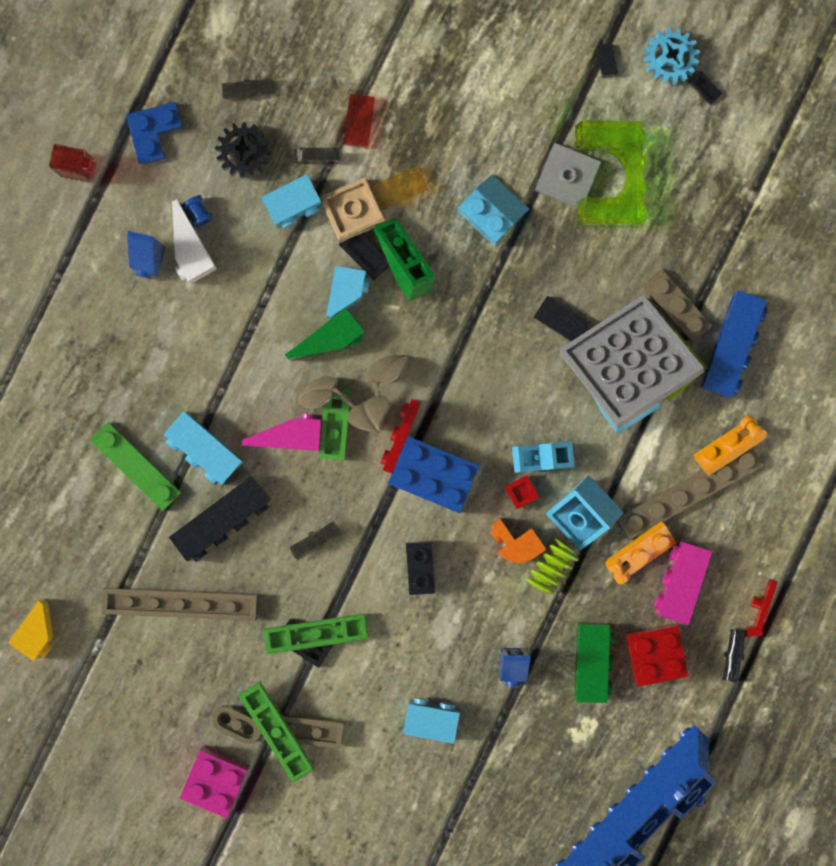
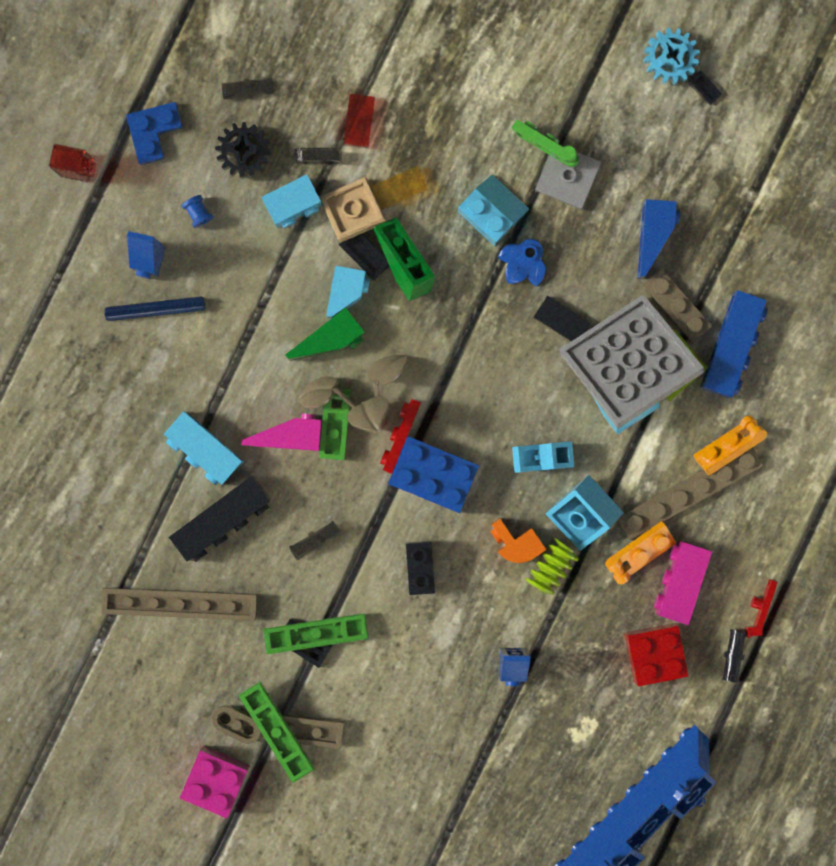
(35, 632): yellow slope -> none
(135, 466): bright green plate -> none
(154, 308): none -> dark blue axle
(189, 250): white slope -> none
(431, 720): medium azure brick -> none
(521, 492): red plate -> none
(522, 265): none -> blue plate
(547, 143): none -> bright green plate
(593, 662): green brick -> none
(607, 60): black piece -> none
(624, 142): clear neon green arch -> none
(656, 226): none -> blue slope

